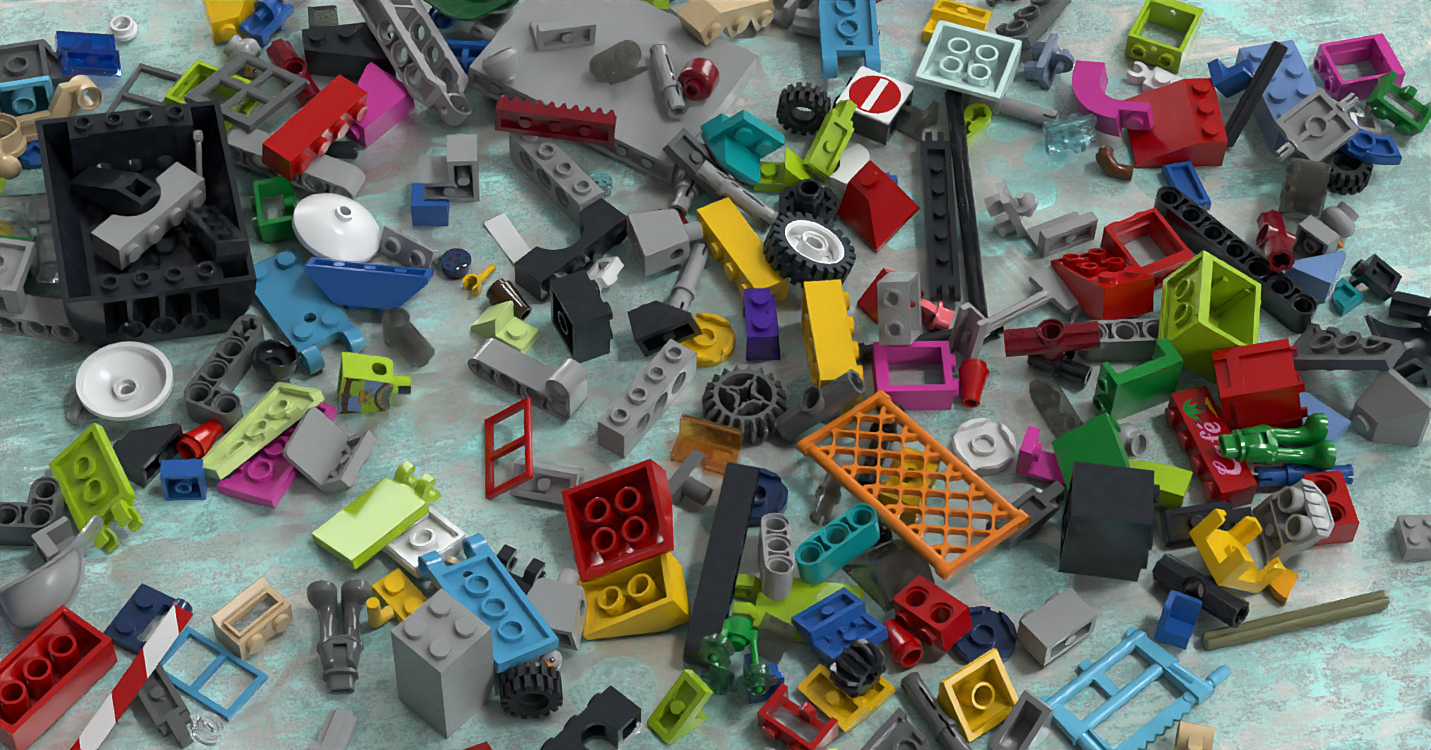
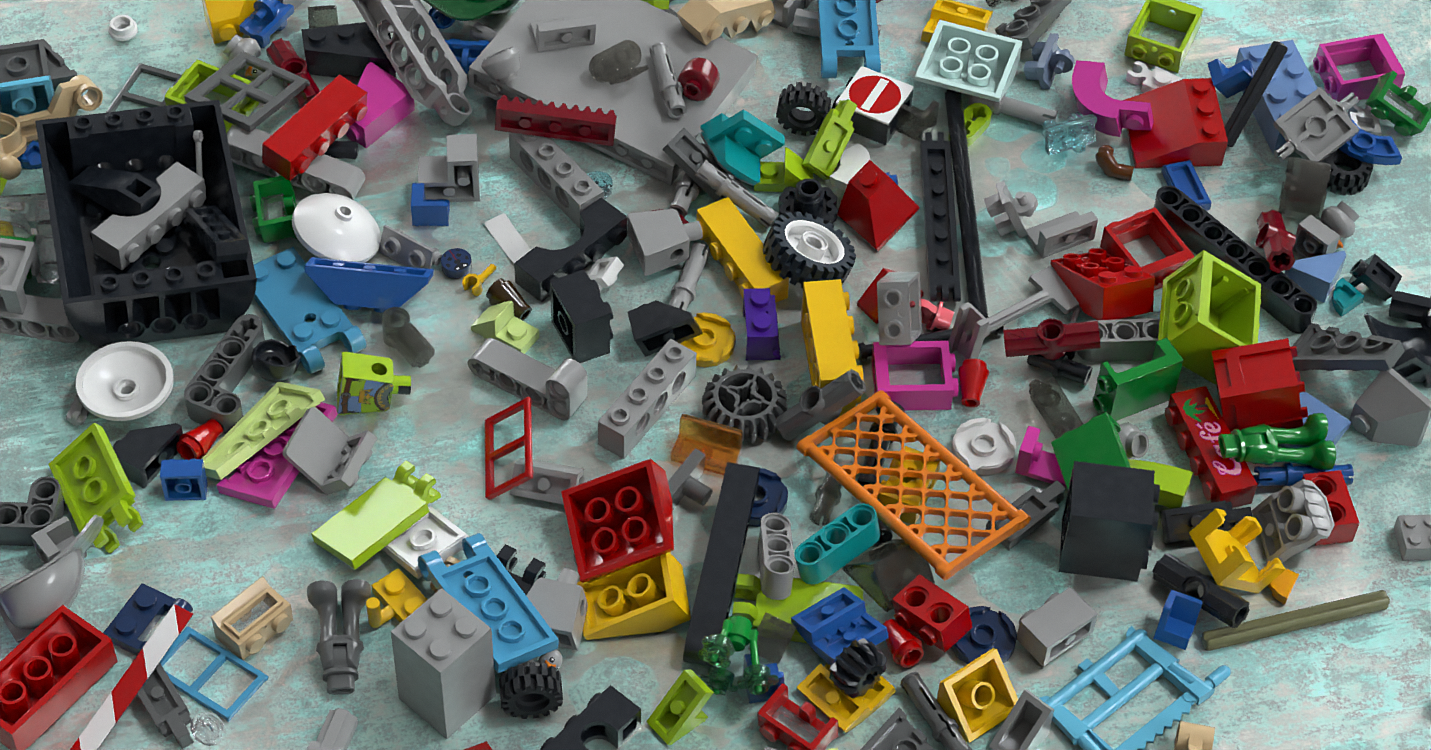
(87, 54): clear blue slope -> none

